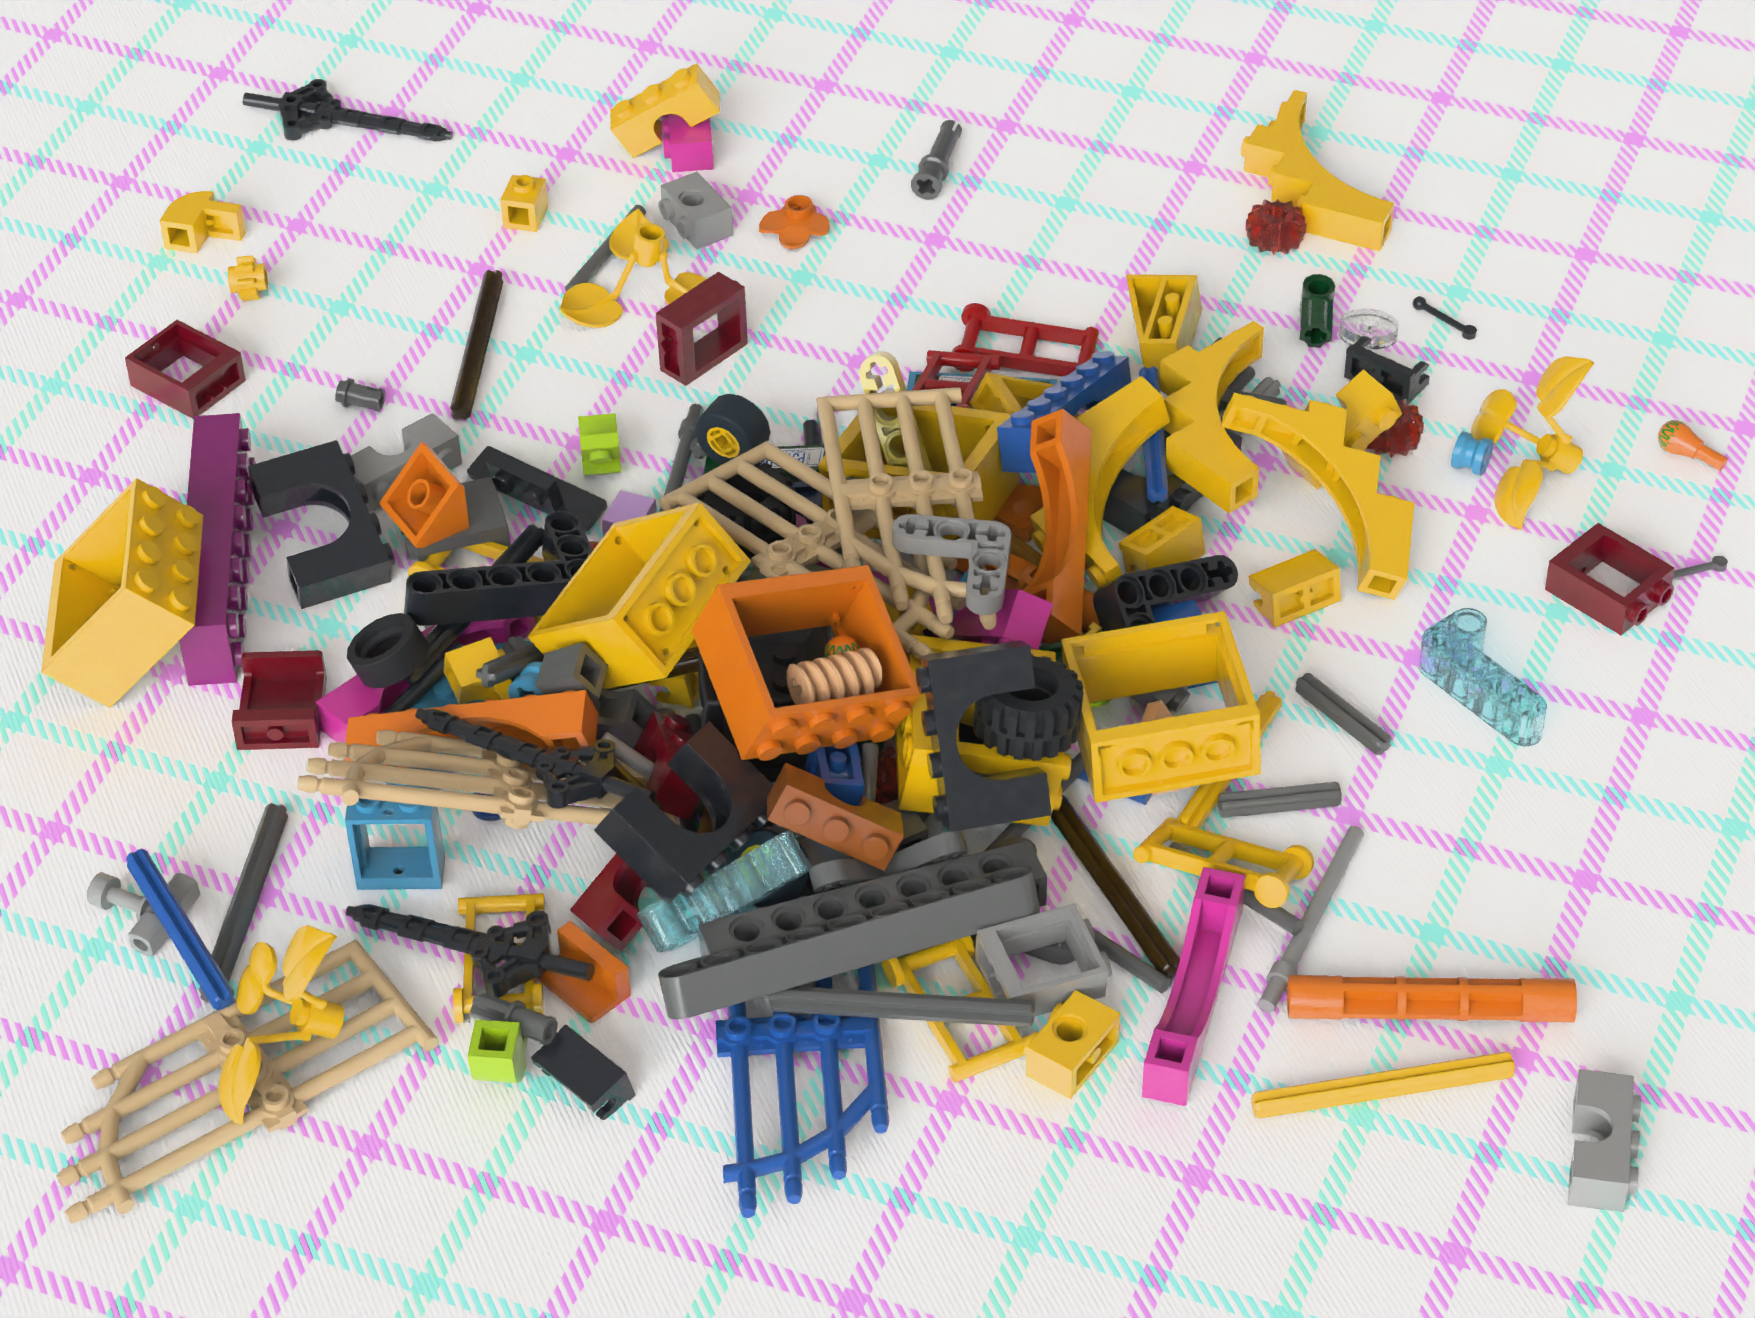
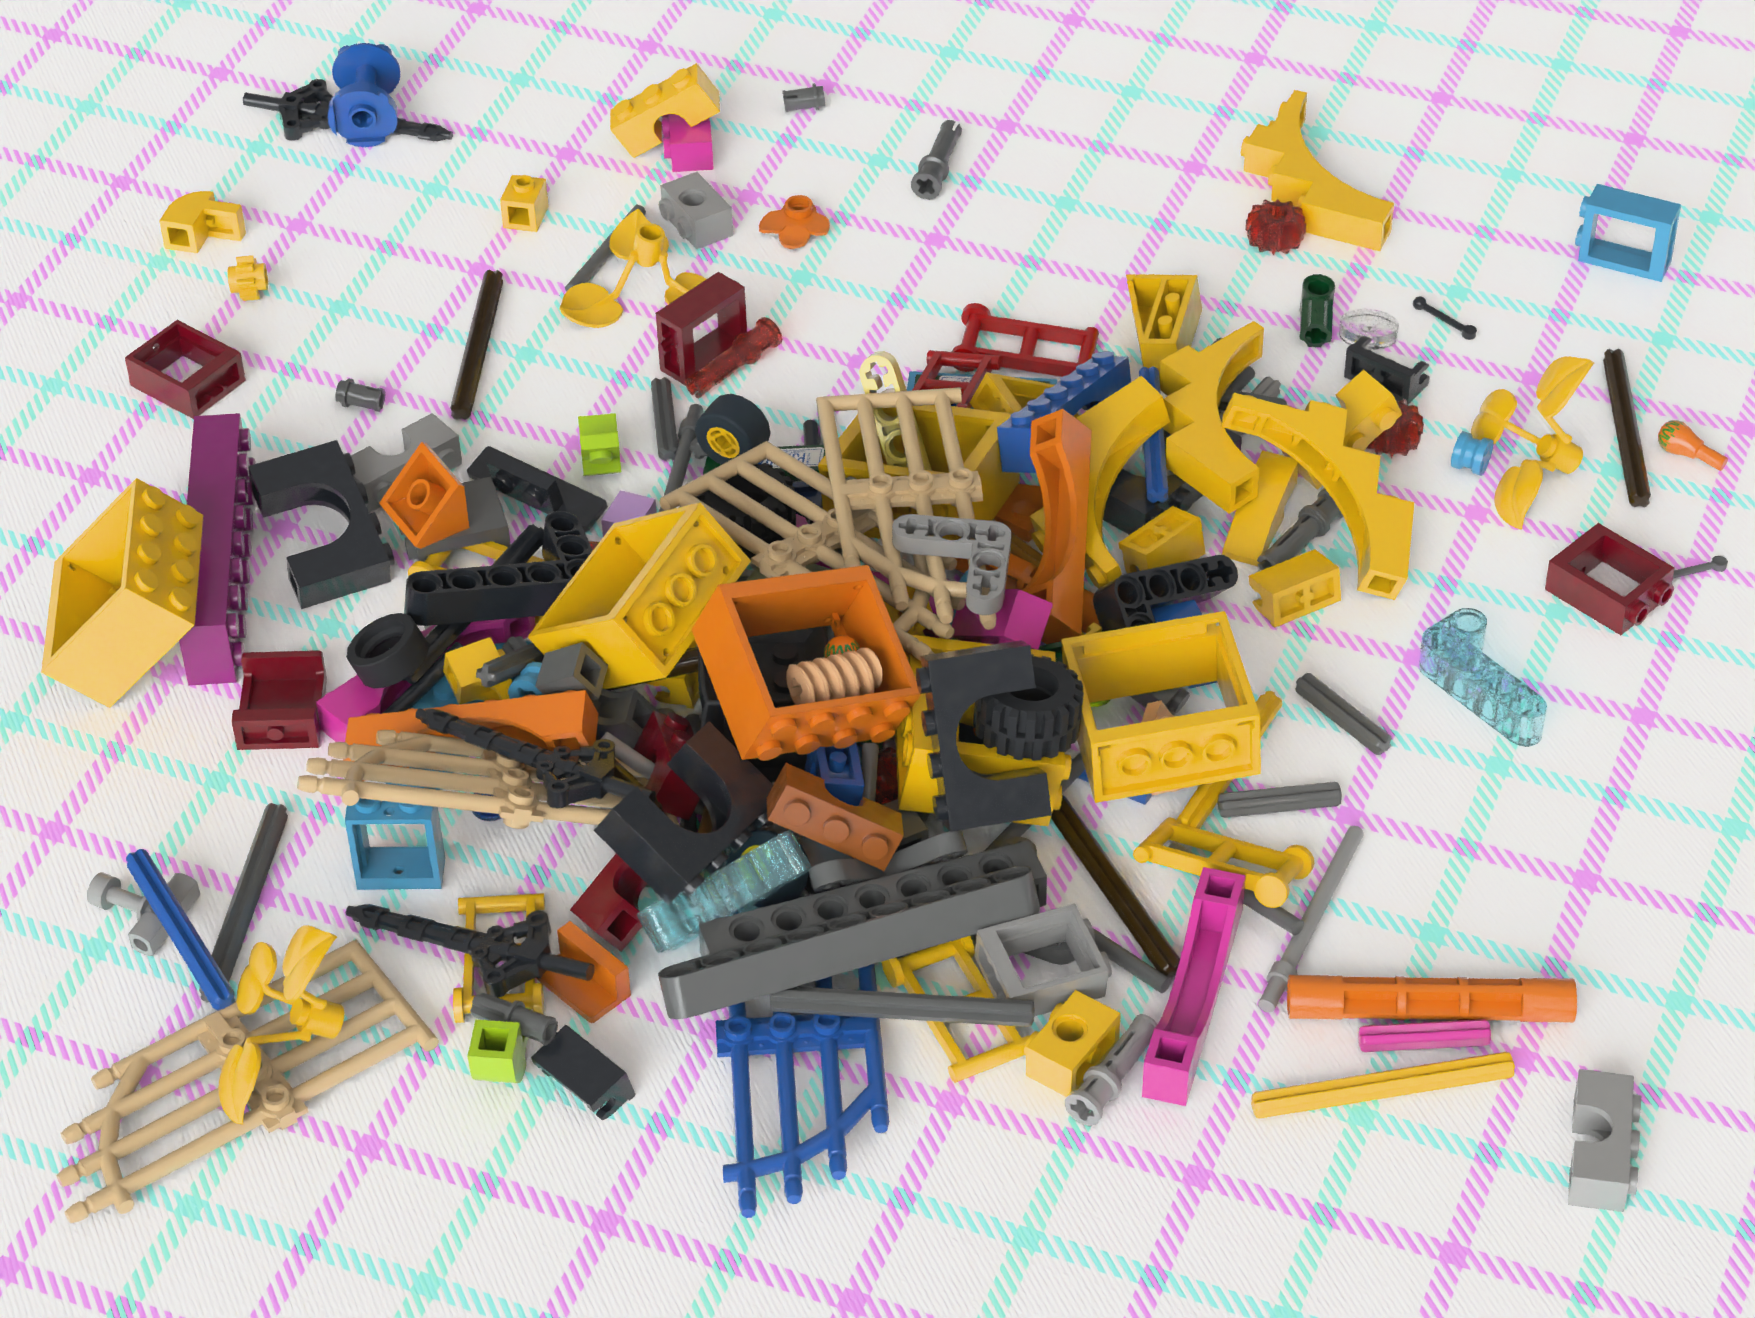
(362, 106): none -> blue piece
(664, 418): none -> dark grey axle
(744, 350): none -> clear red pin
(804, 98): none -> dark grey pin
(1104, 1081): none -> light grey pin
(1259, 519): none -> yellow slope
(1312, 522): none -> dark grey pin
(1424, 1035): none -> dark pink axle
(1626, 428): none -> dark brown axle
(1635, 209): none -> dark azure window

